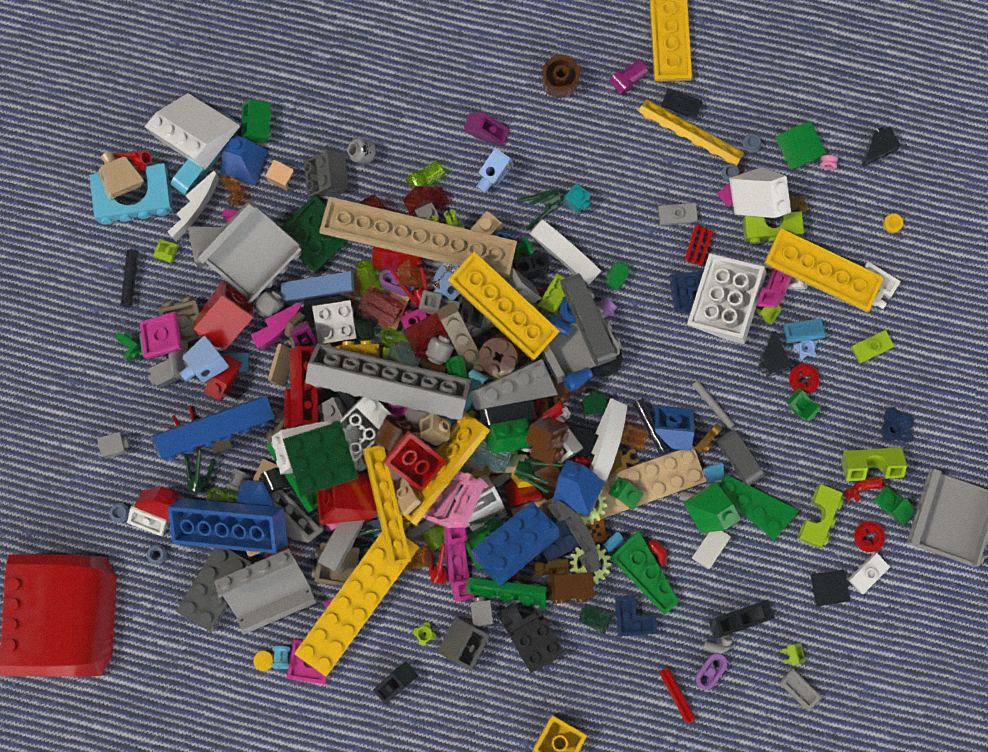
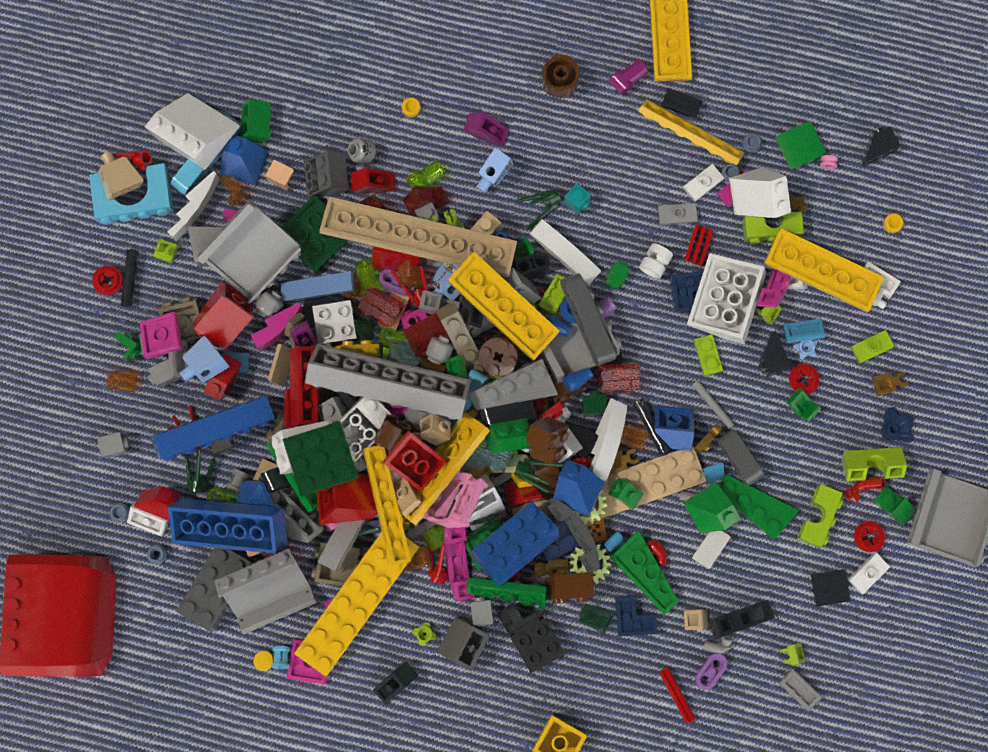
(98, 280): none -> red gear
(122, 381): none -> clear orange bracket
(372, 181): none -> red slope
(411, 107): none -> yellow tile
(619, 377): none -> clear red brick
(657, 258): none -> white wheel
(696, 619): none -> tan slope
(703, 183): none -> white plate
(708, 355): none -> lime plate
(887, 383): none -> pearl gold plate

